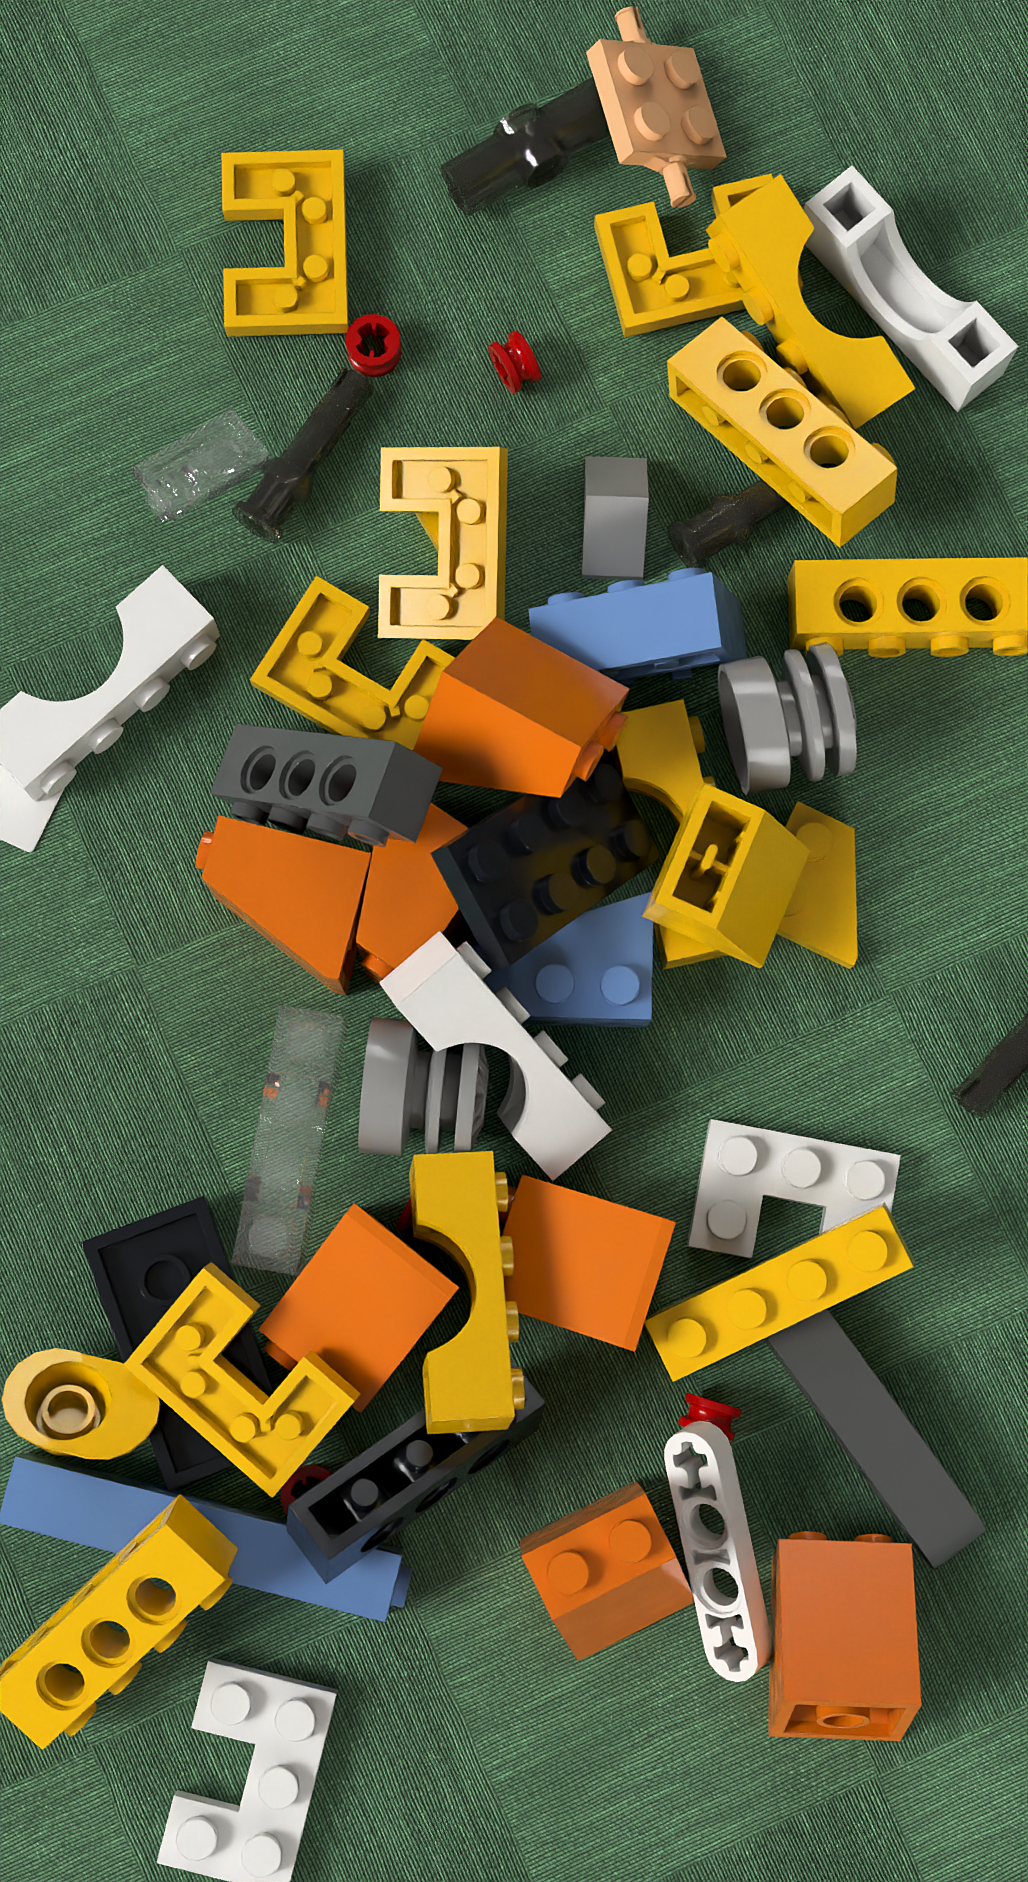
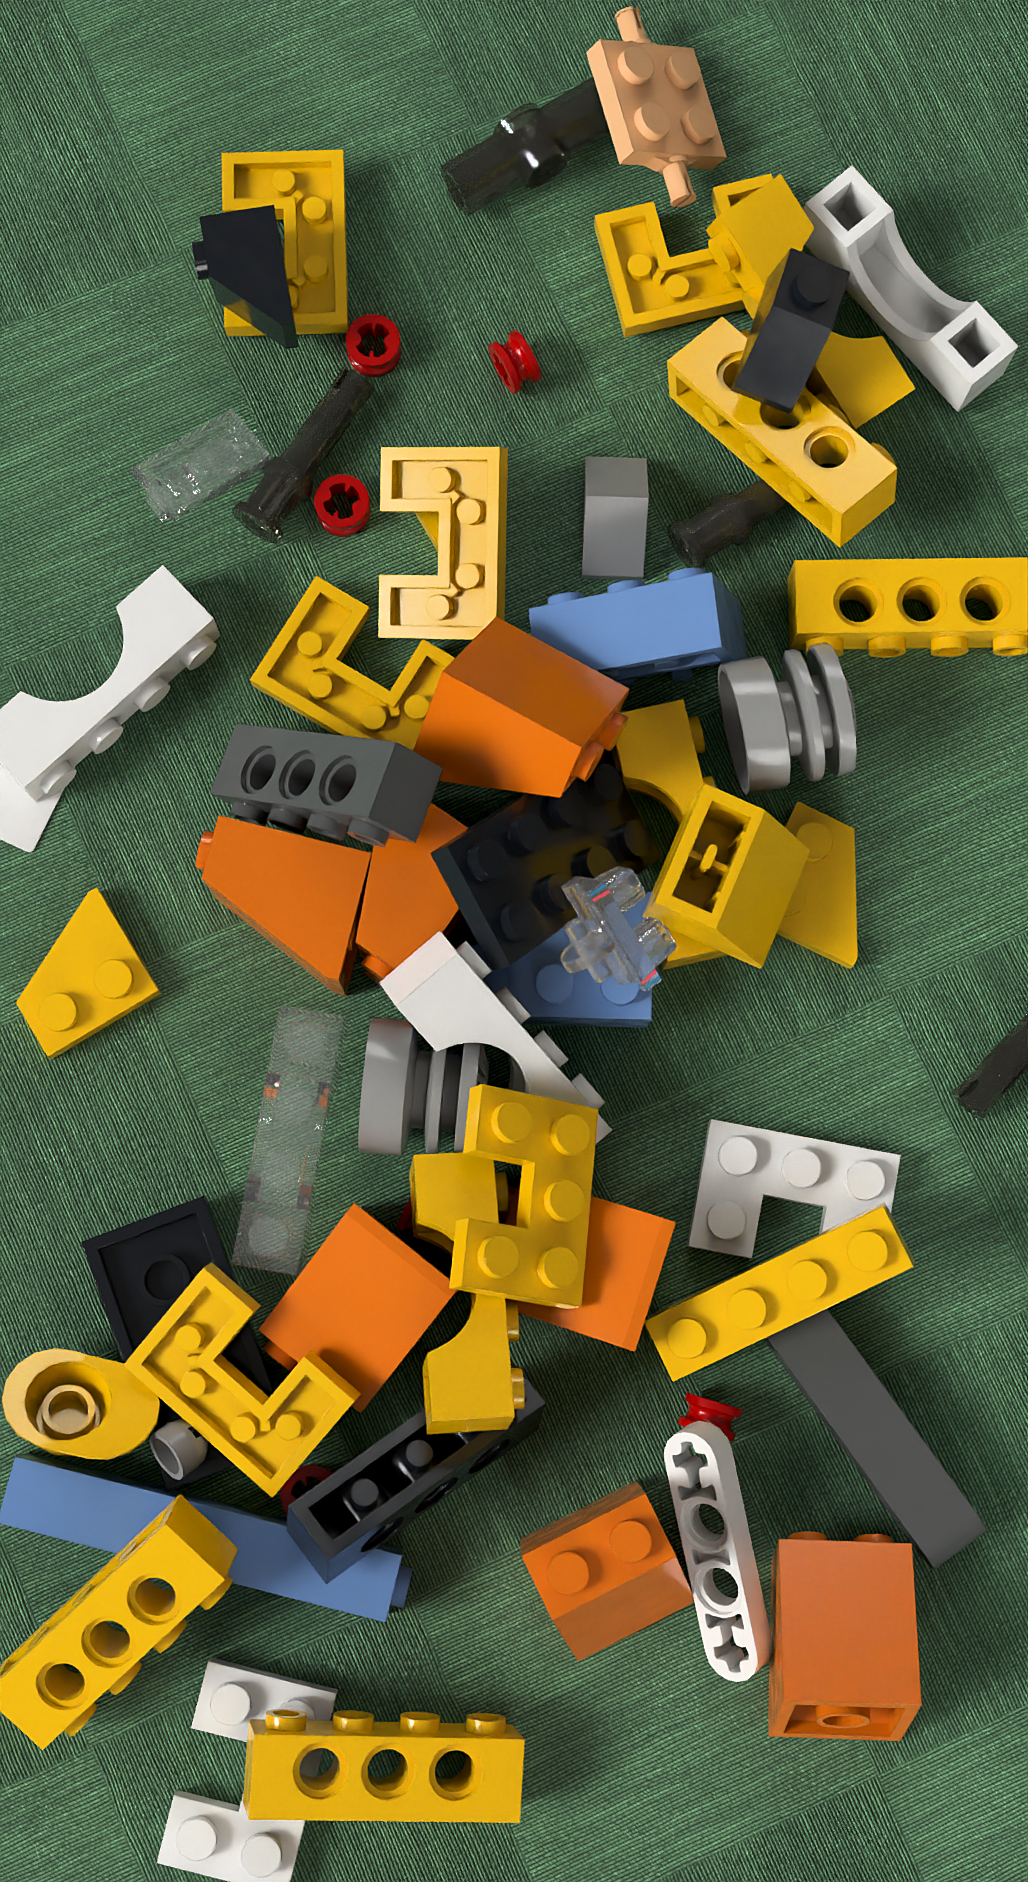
(85, 979): none -> yellow wing
(178, 1448): none -> light grey hinge
(248, 270): none -> black slope
(361, 509): none -> red bush
(482, 1792): none -> yellow brick
(546, 1250): none -> yellow plate
(603, 936): none -> clear hips
(789, 329): none -> black slope

